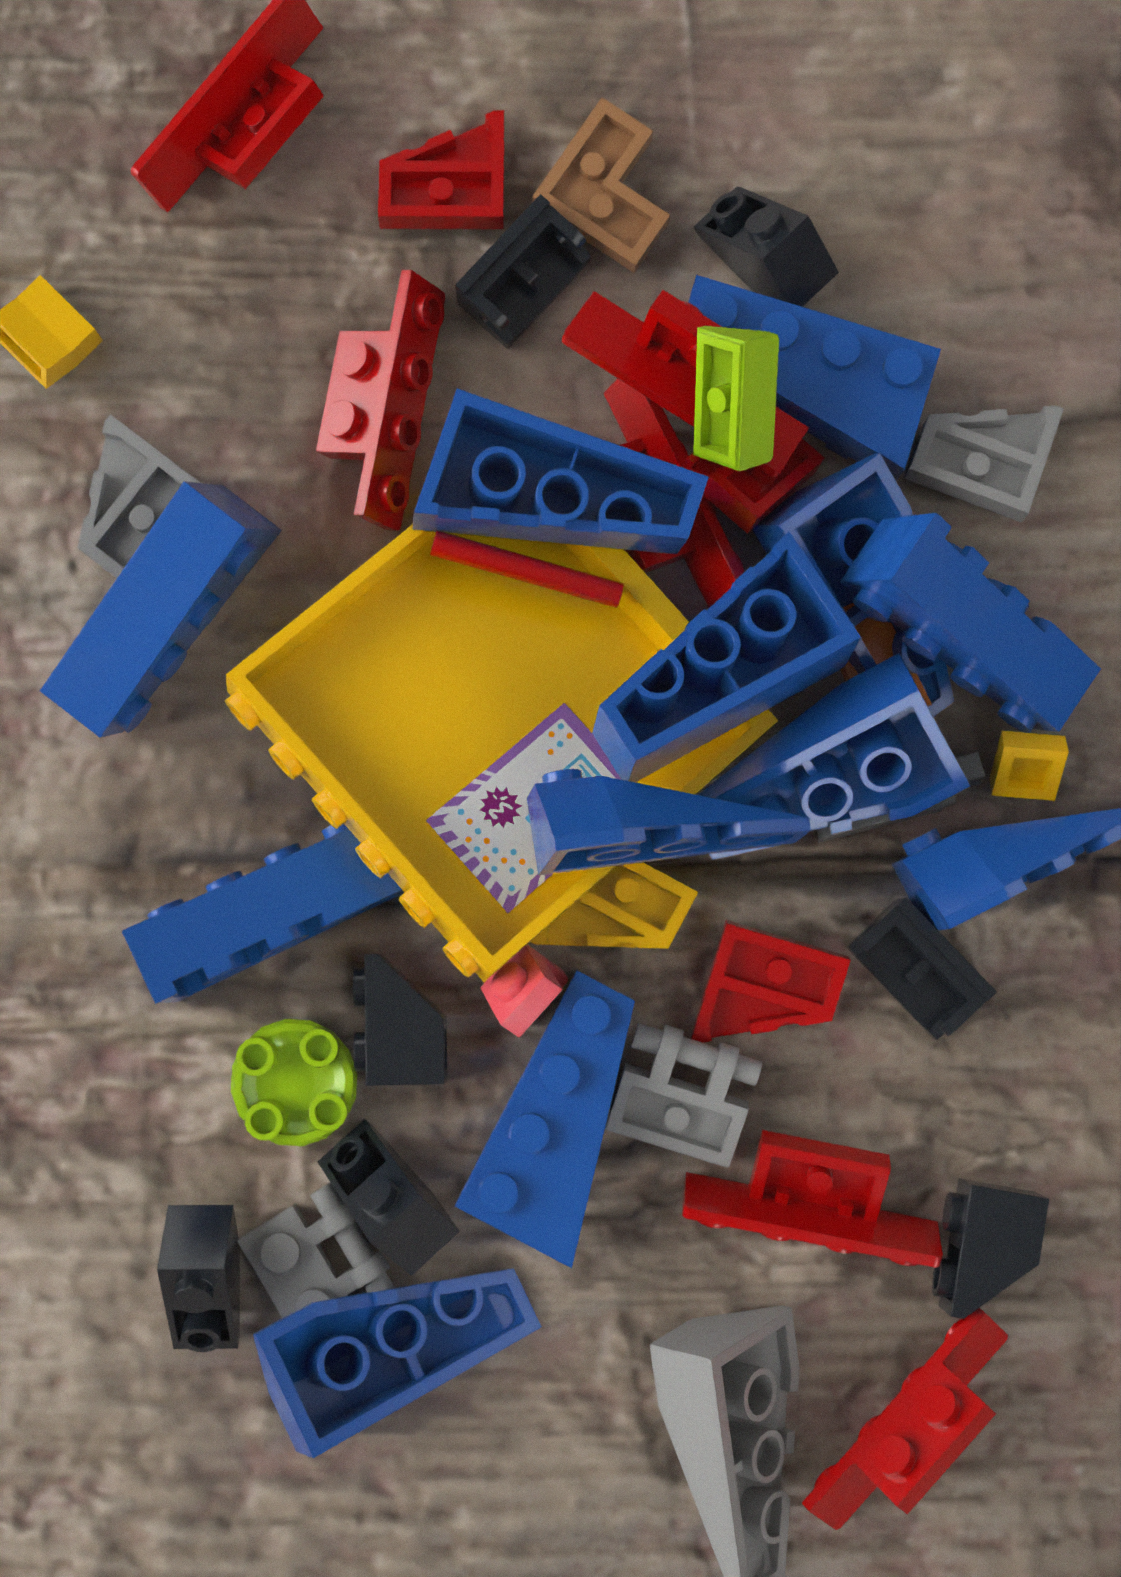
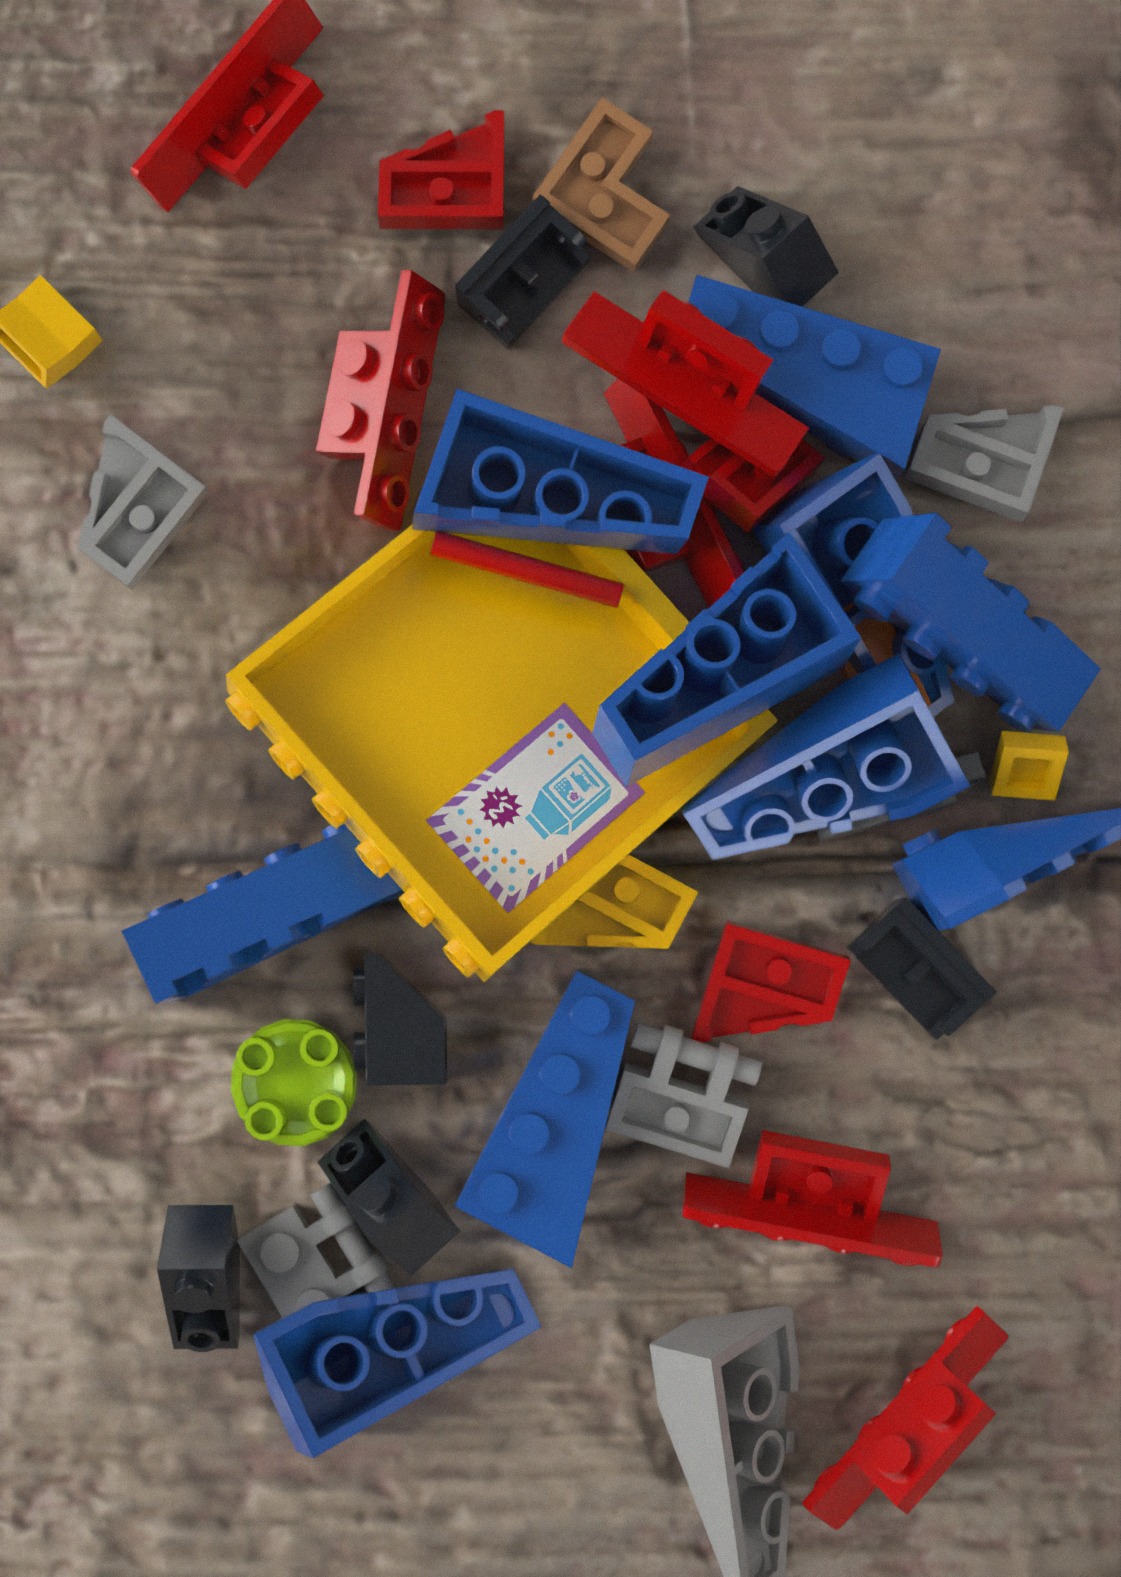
(159, 607): blue wedge -> none
(523, 989): coral bracket -> none
(623, 822): blue wedge -> none
(735, 396): lime slope -> none
(990, 1244): black slope -> none

